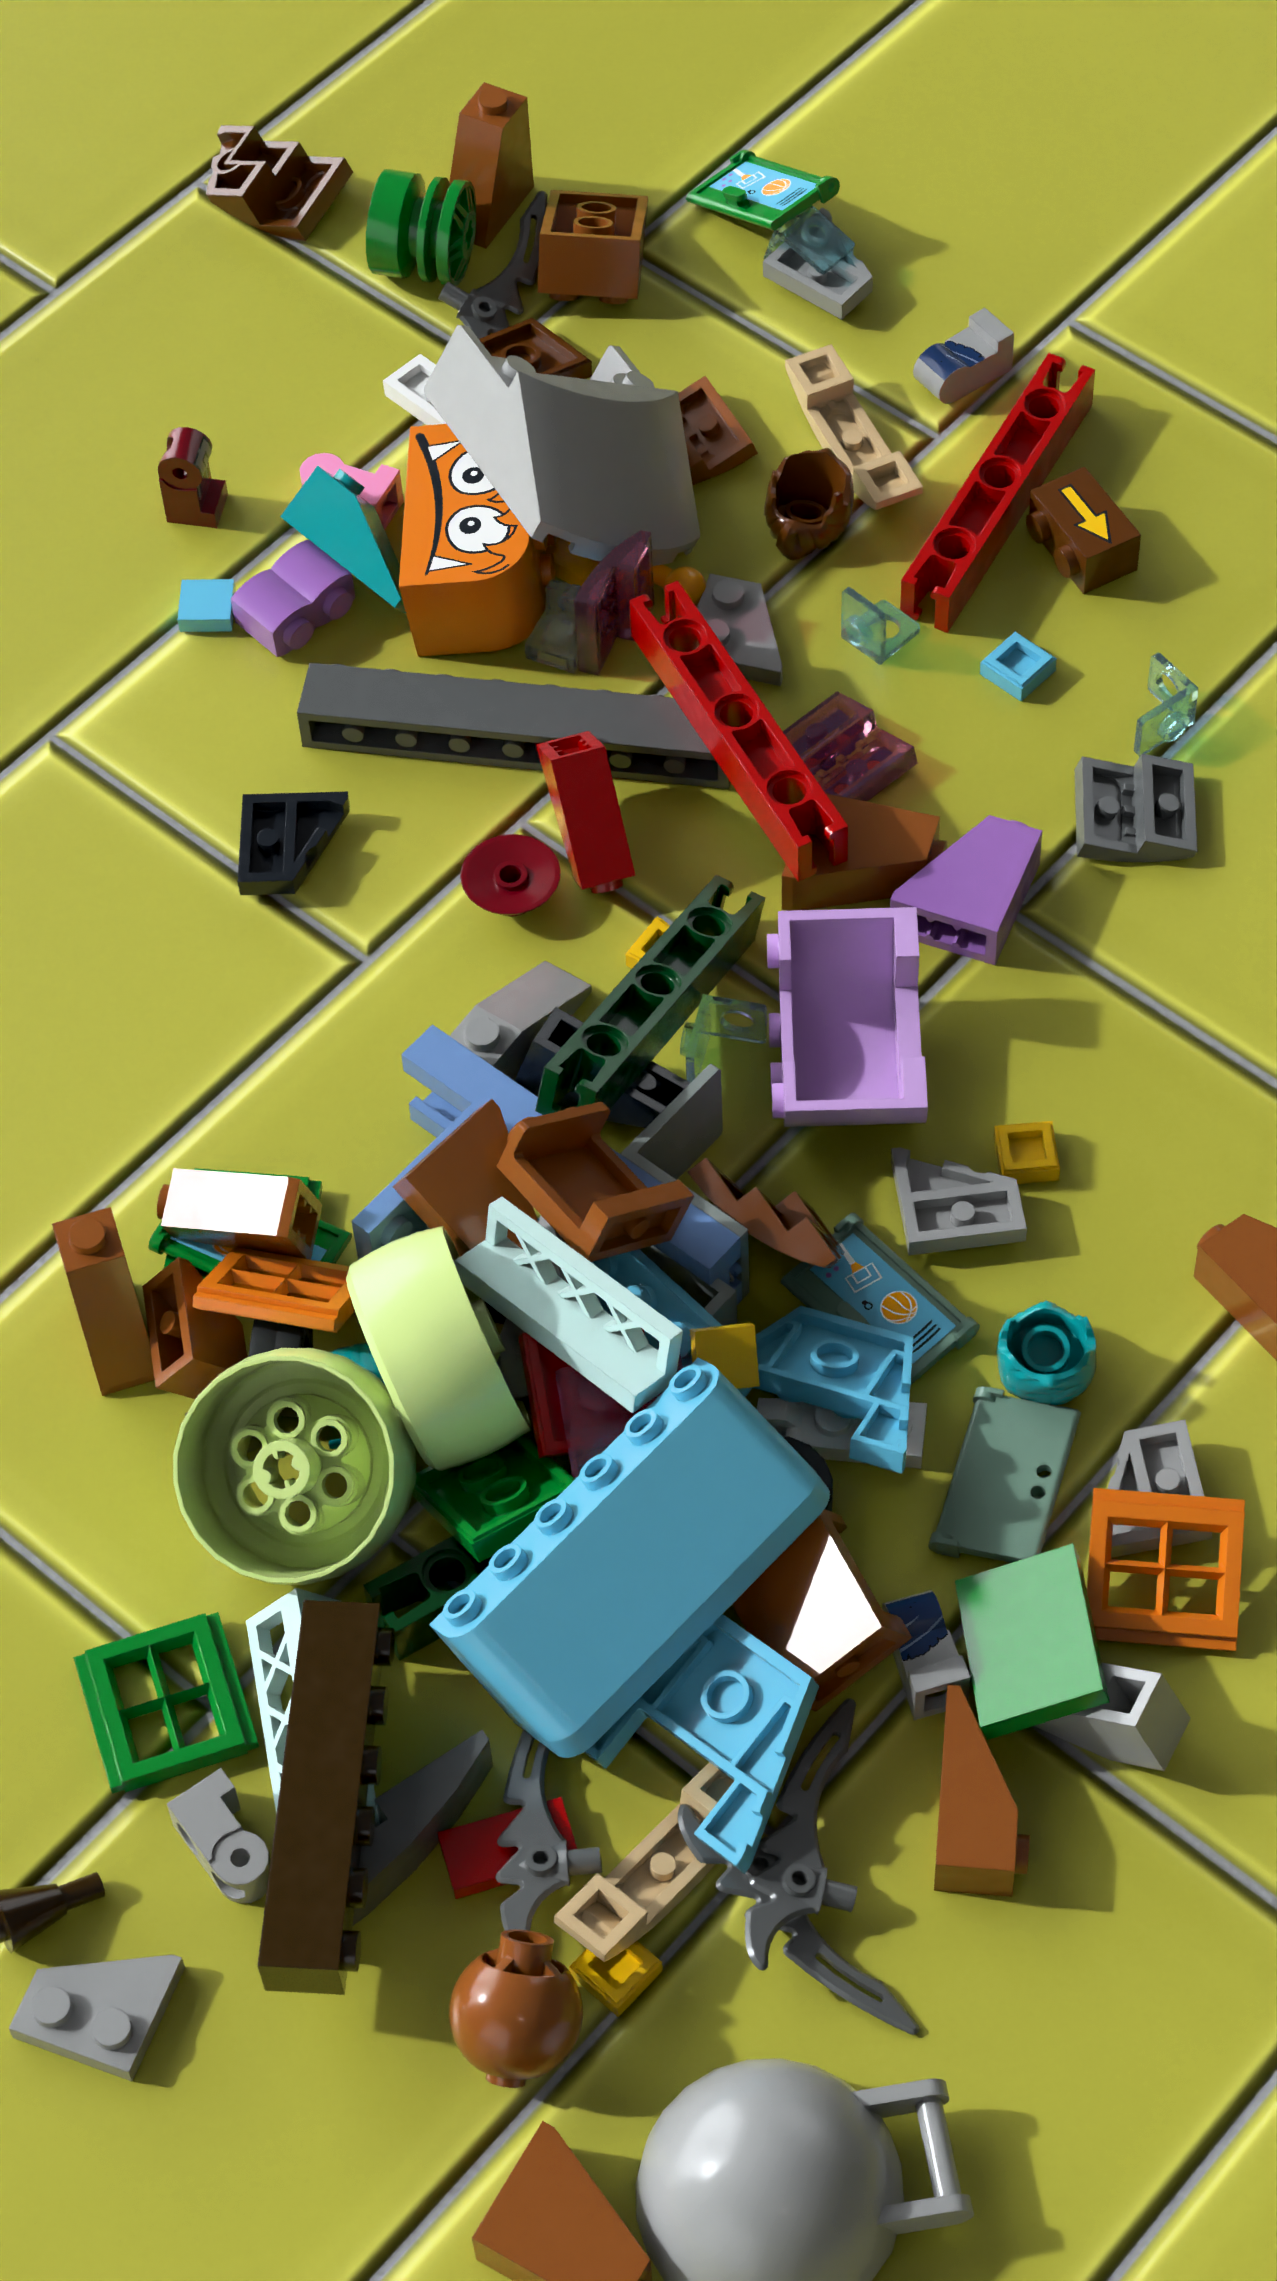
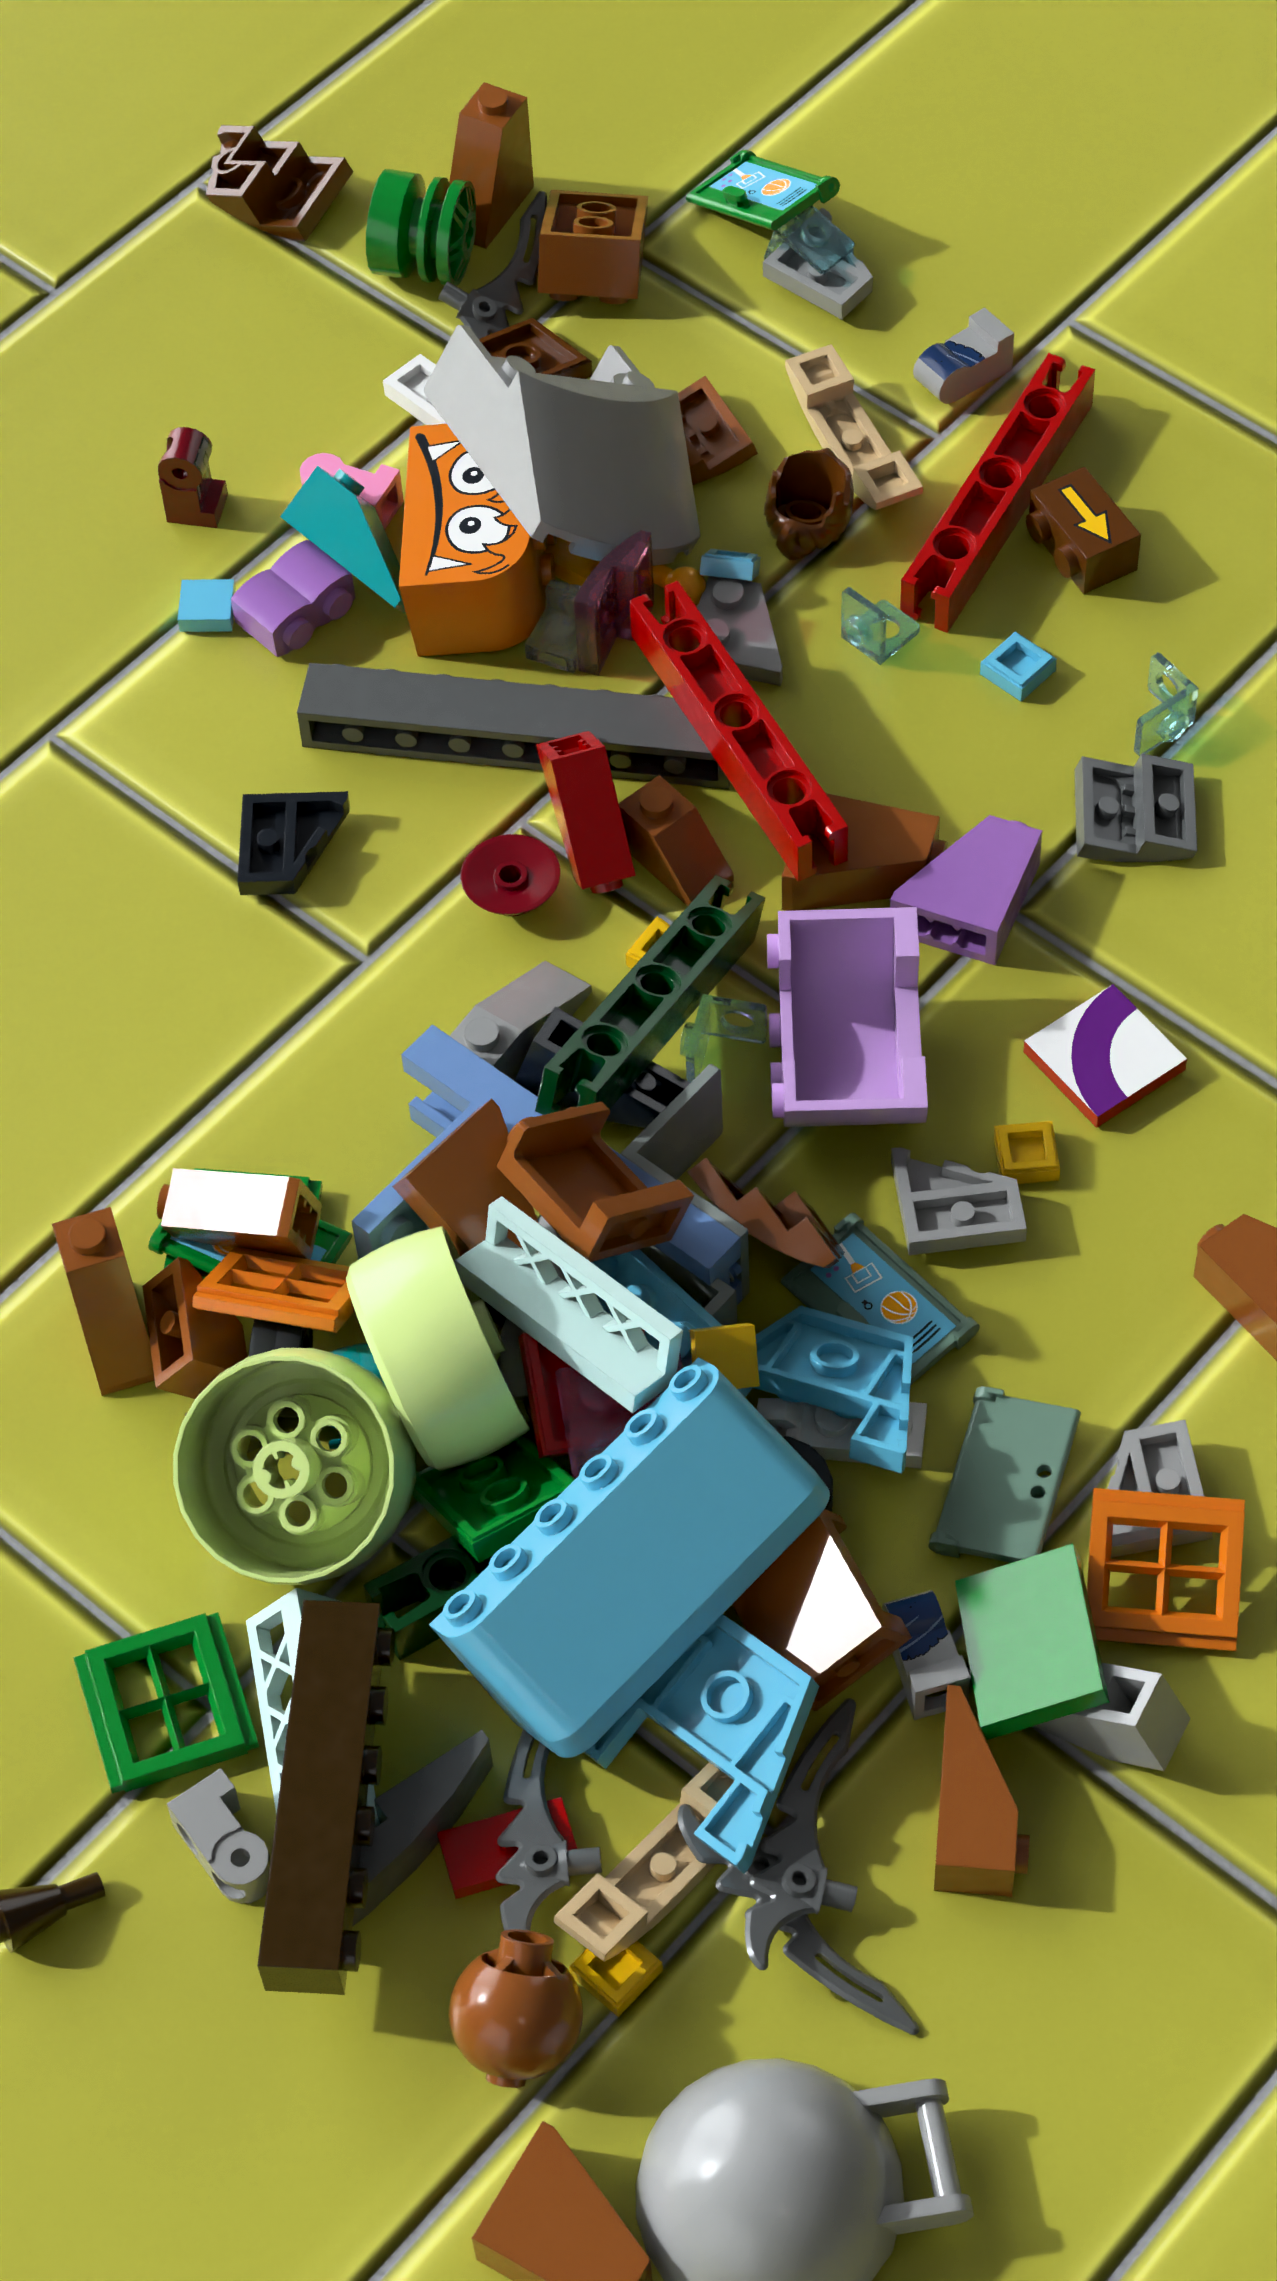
(98, 2010): light grey wing -> none
(672, 839): none -> dark orange slope
(730, 564): none -> medium azure tile
(848, 749): clear pink slope -> none
(1046, 1354): teal hair -> none
(1104, 1055): none -> tile

